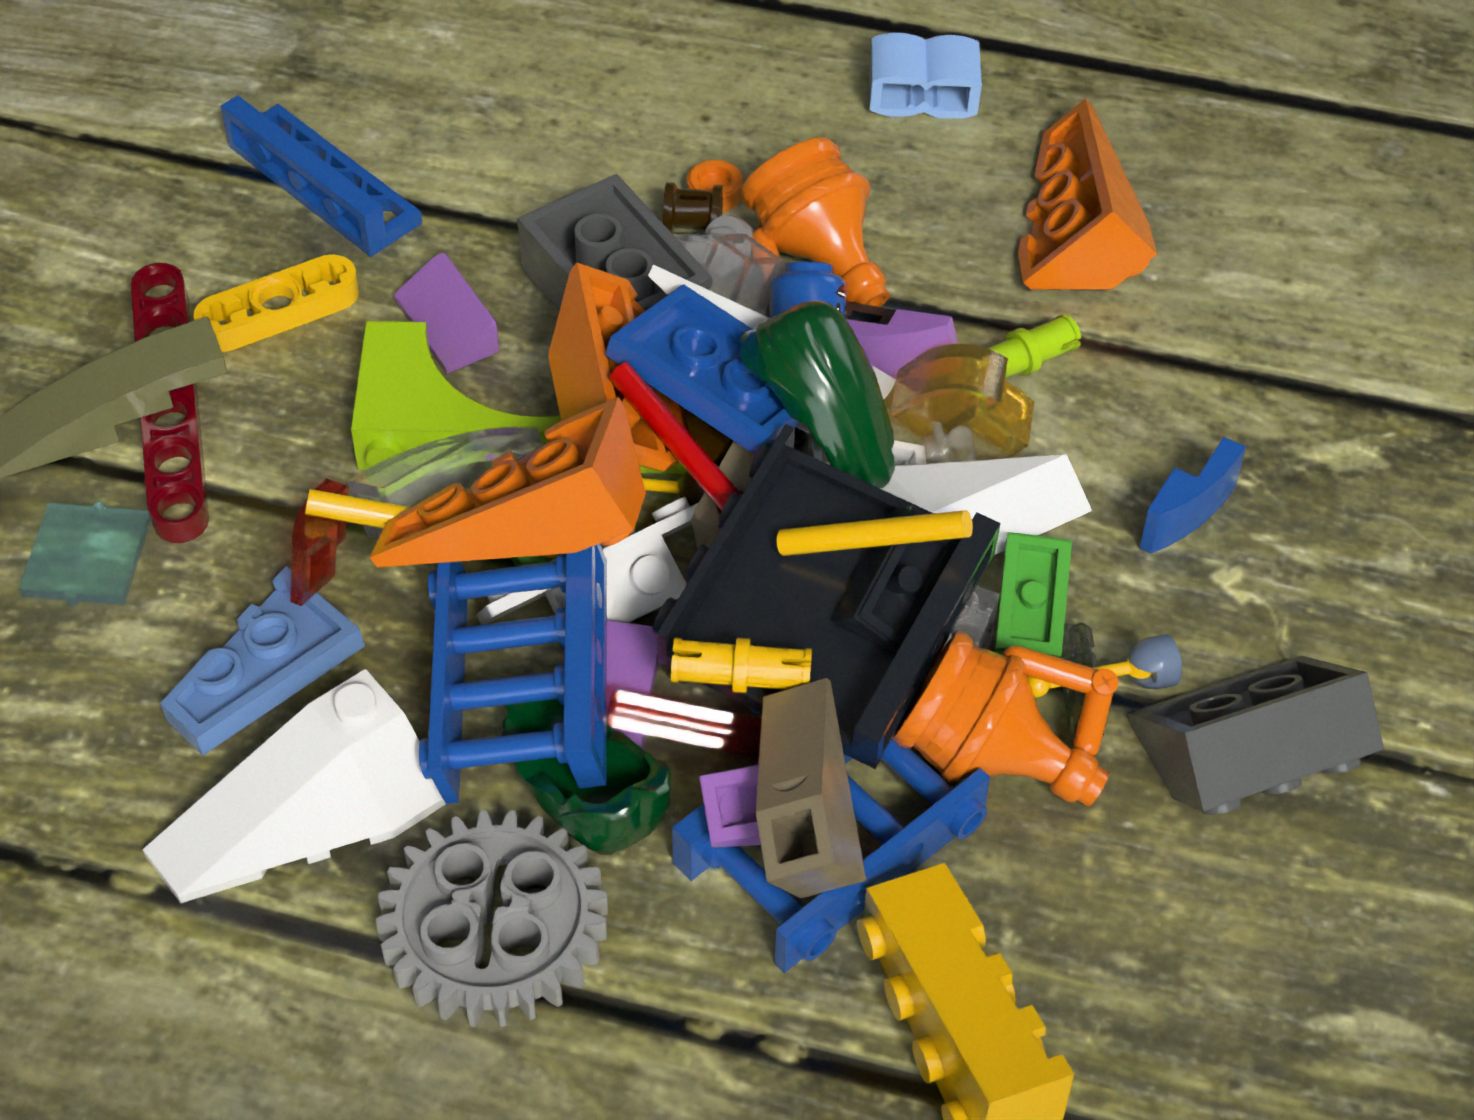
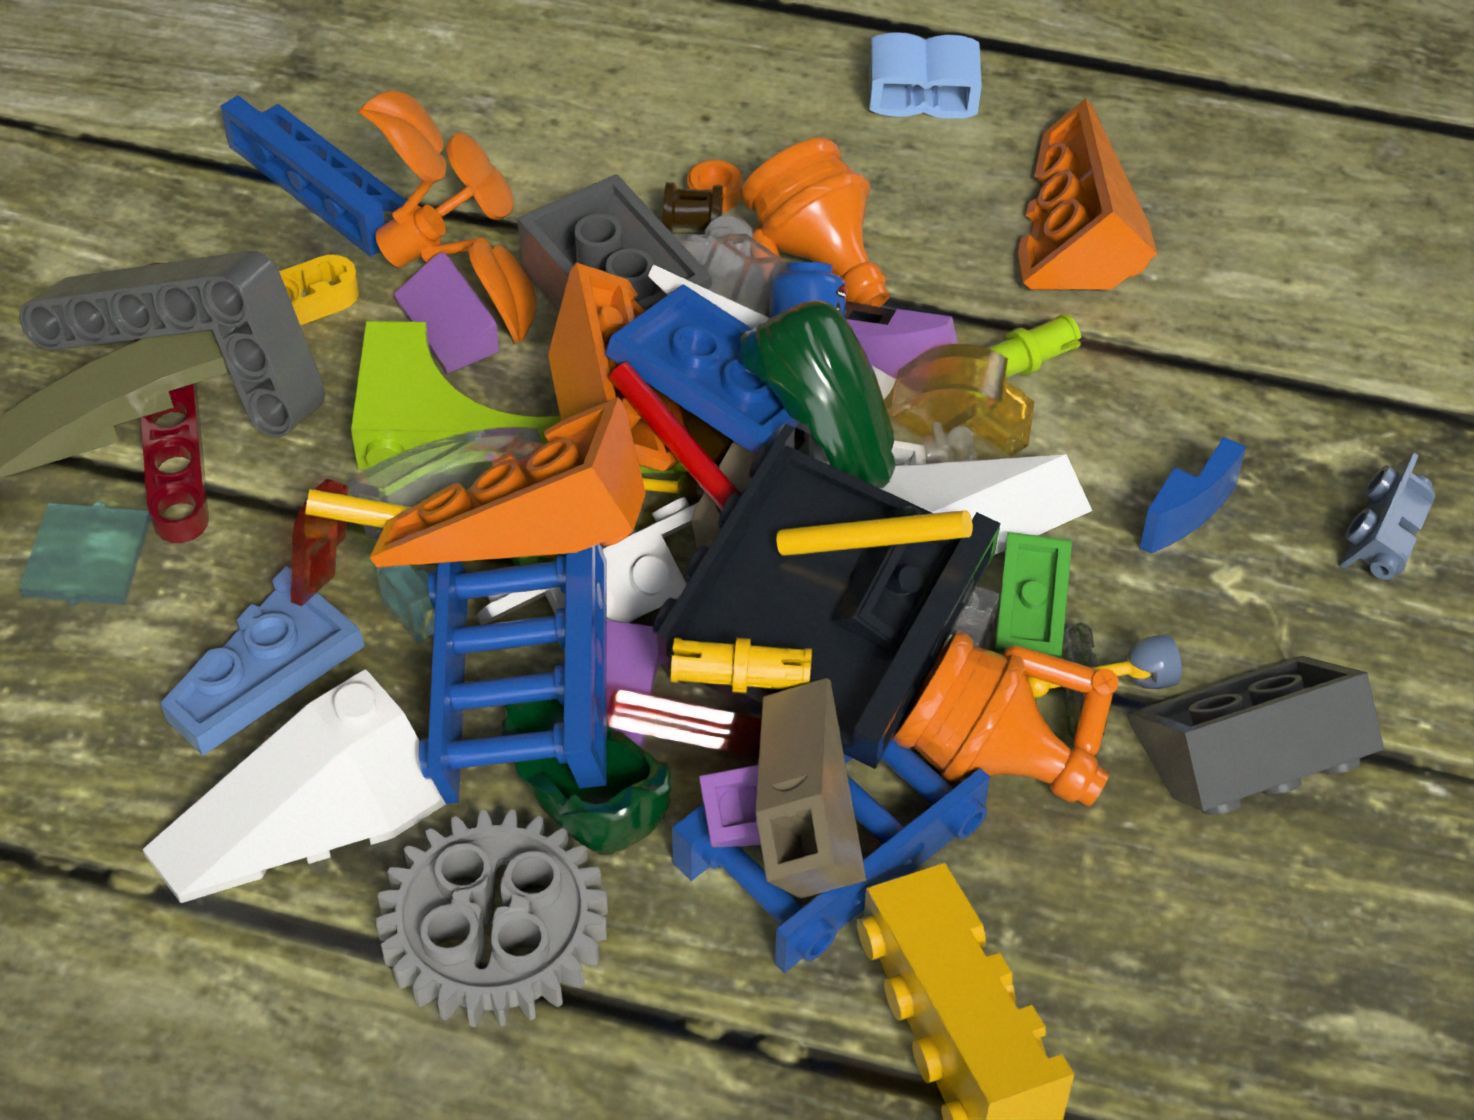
(226, 293): none -> dark grey beam
(408, 599): none -> clear light blue plate
(418, 229): none -> orange plant
(1394, 500): none -> sand blue hinge

